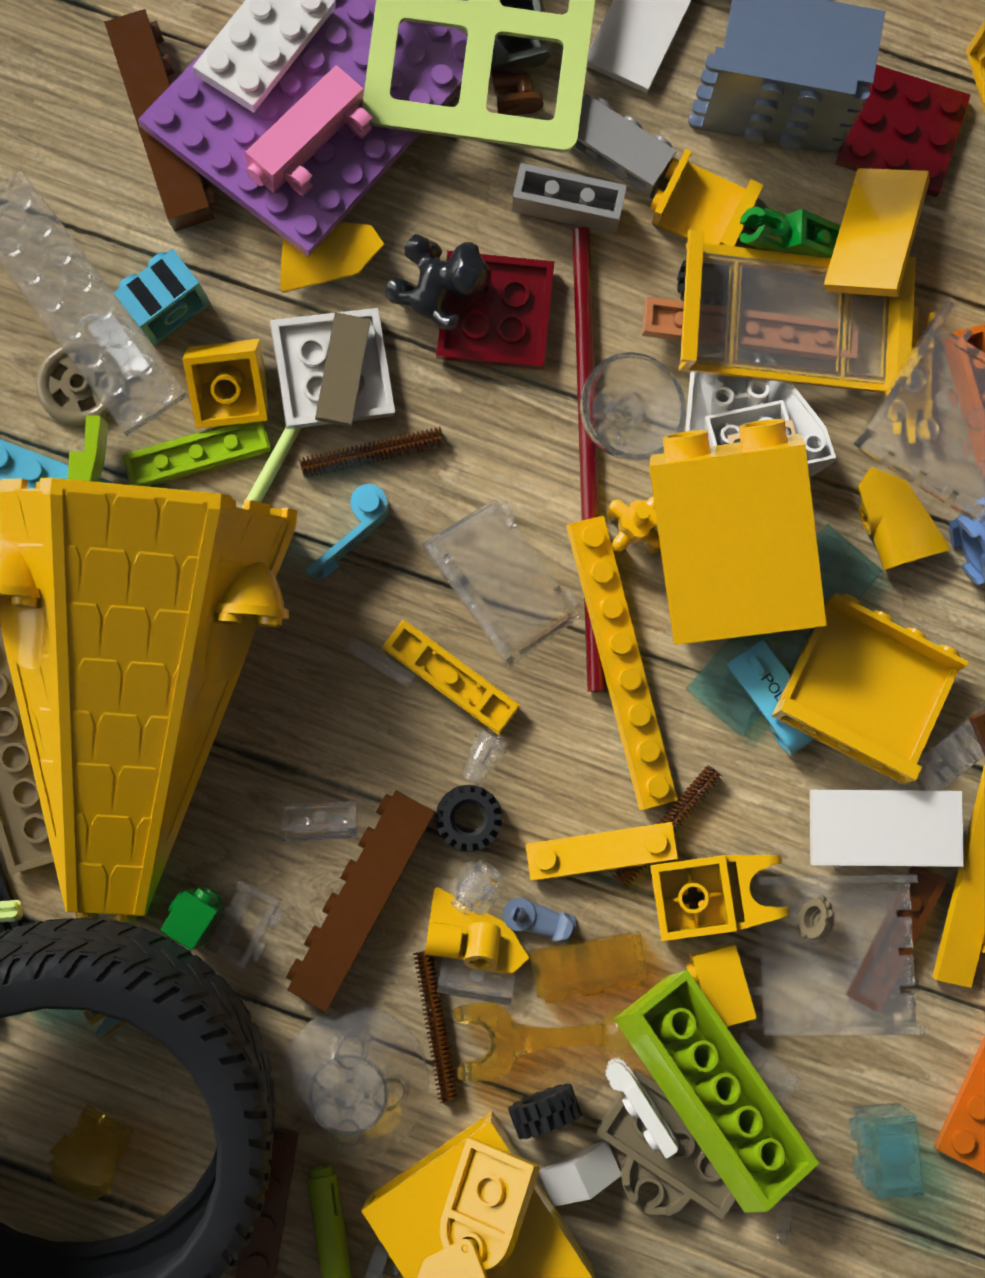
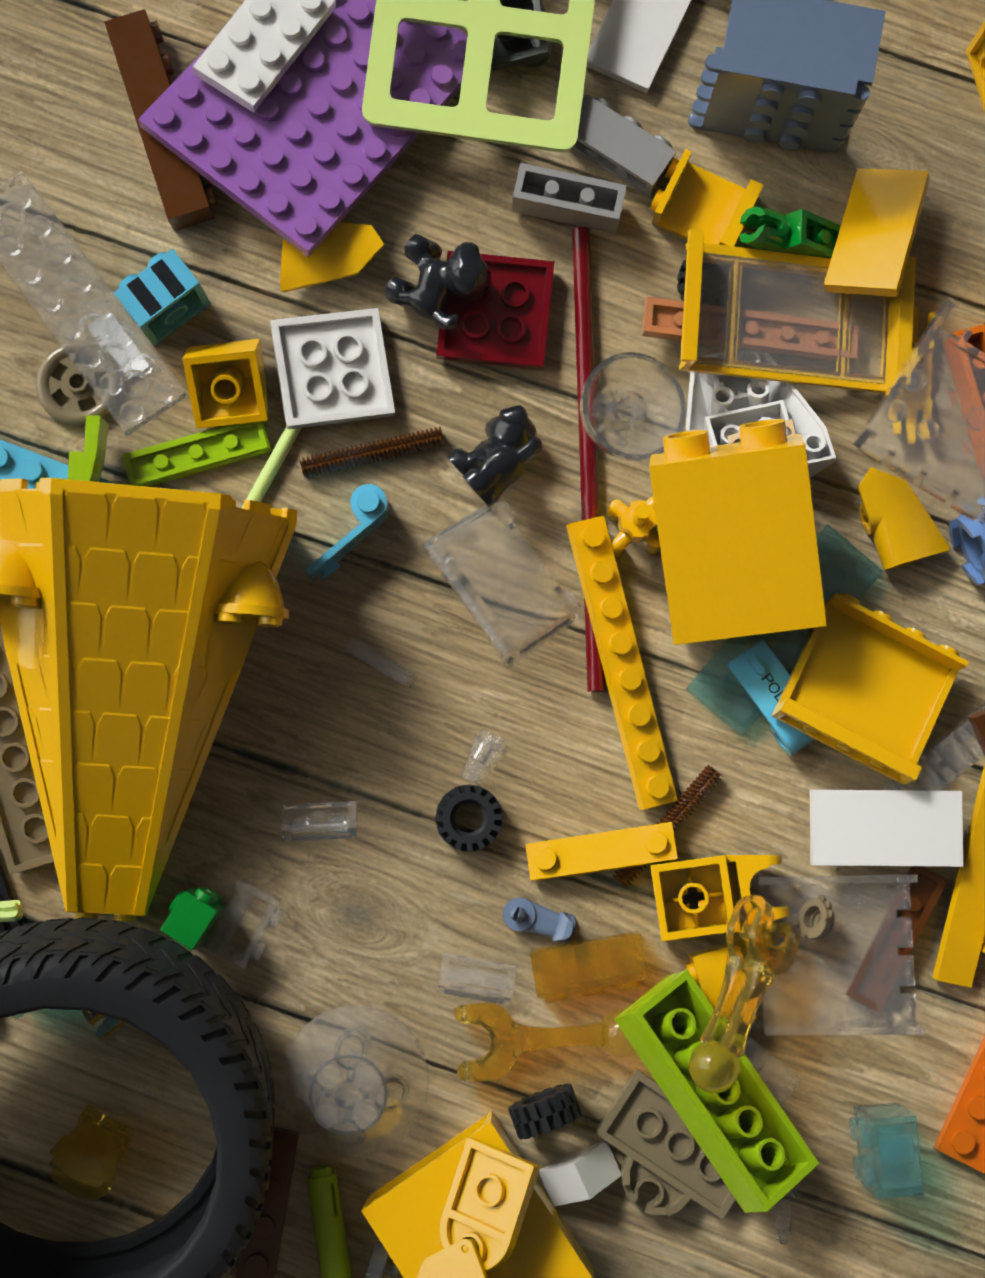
(304, 130): bright pink brick -> none
(342, 369): dark tan tile -> none
(360, 901): reddish brown brick -> none
(437, 1027): reddish brown axle -> none
(451, 677): yellow plate -> none
(476, 887): clear head -> none
(476, 939): yellow panel -> none
(501, 457): none -> black animal
(519, 103): reddish brown piece -> none
(641, 1105): white hinge -> none
(748, 975): none -> clear yellow piece
(906, 127): dark red plate -> none

